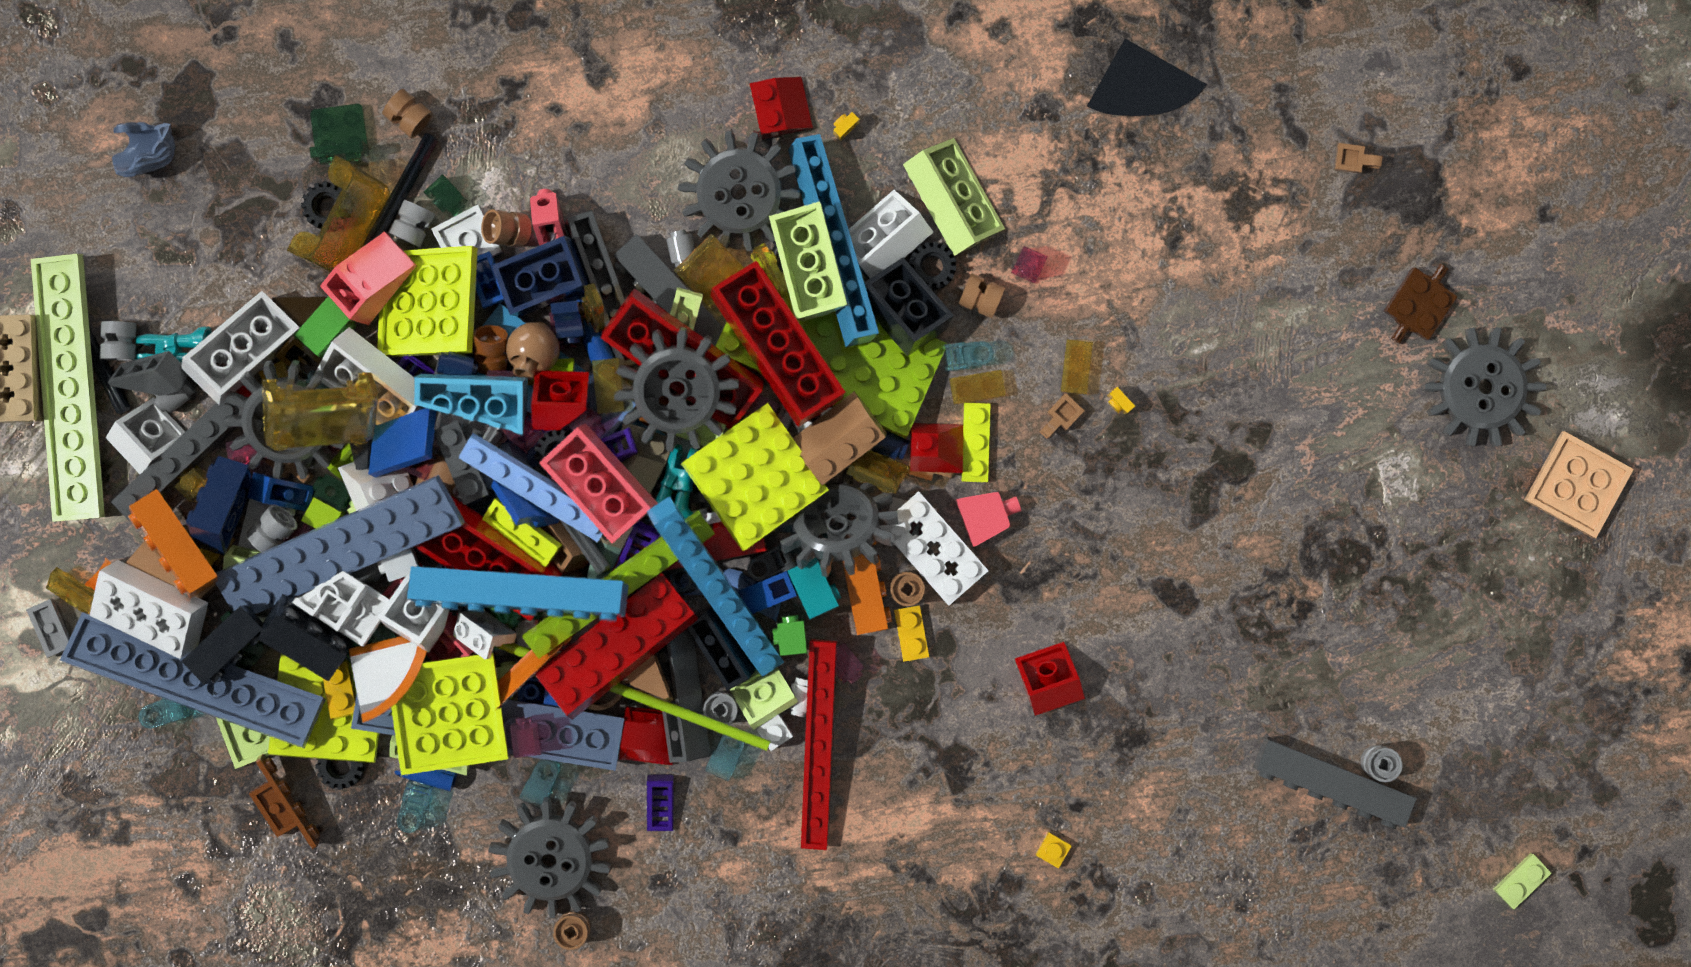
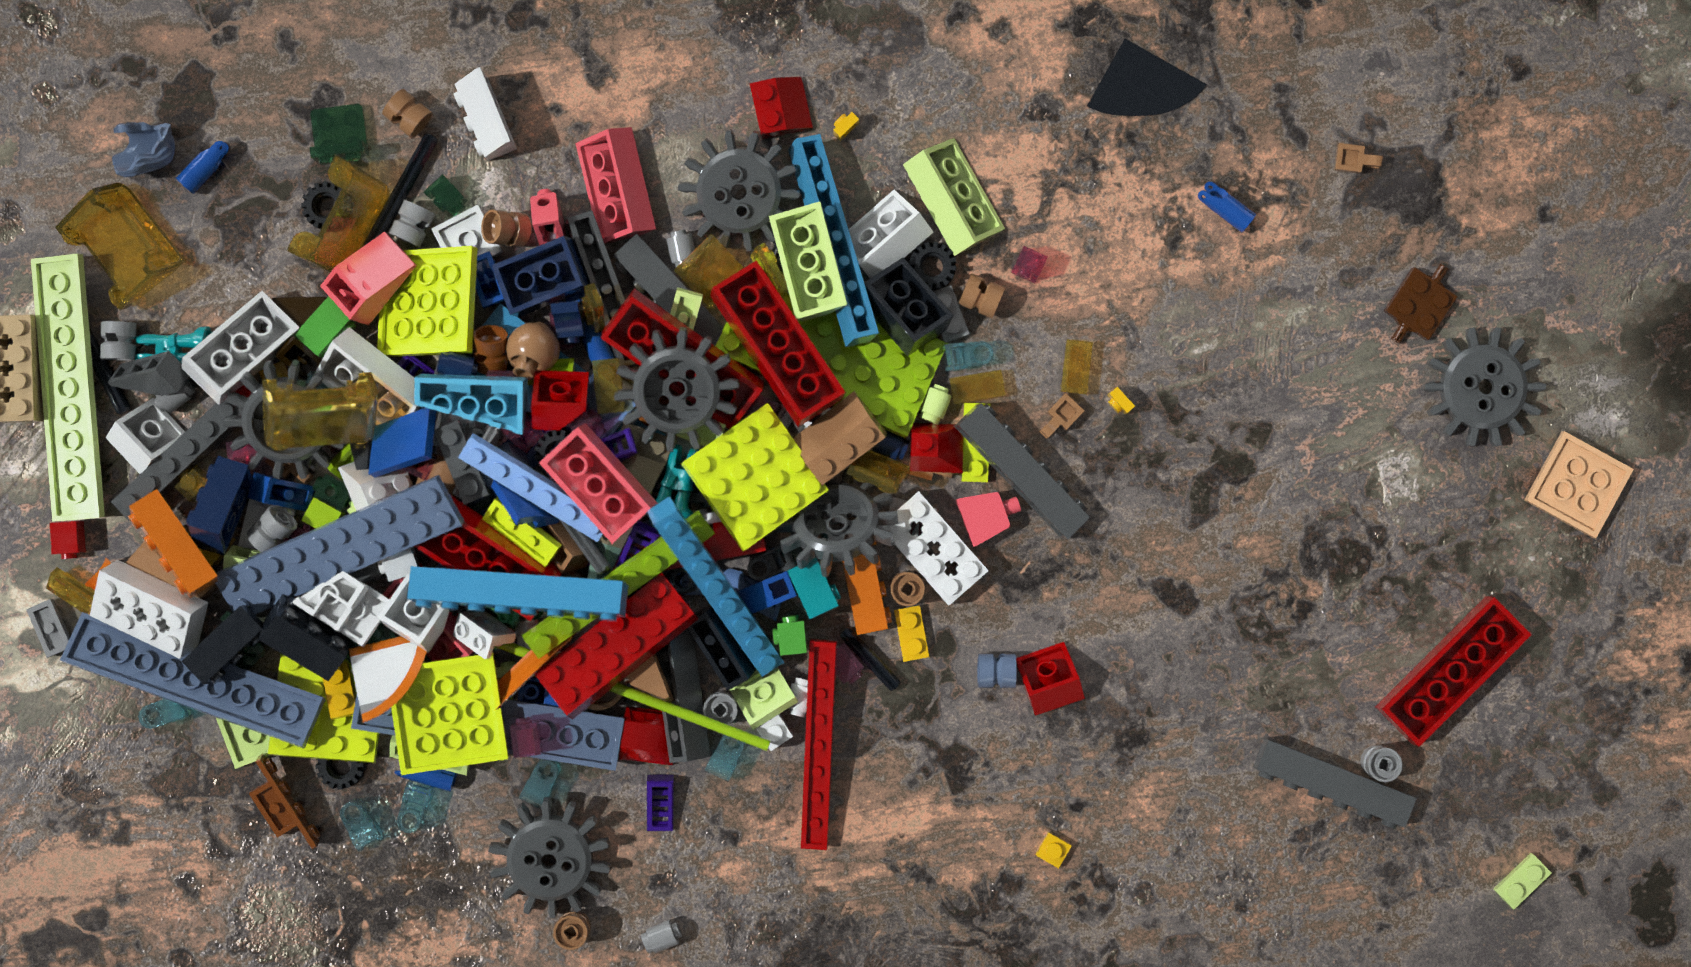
(67, 538): none -> red brick
(122, 241): none -> clear yellow windscreen
(202, 166): none -> blue piece
(362, 825): none -> clear light blue piece
(484, 115): none -> white slope
(616, 184): none -> coral slope
(661, 936): none -> light grey brick
(870, 659): none -> black axle
(935, 404): none -> yellowish green brick
(957, 326): none -> light grey plate
(996, 670): none -> sand blue wheel
(1022, 471): none -> dark grey brick
(1226, 206): none -> blue piece
(1453, 670): none -> red brick

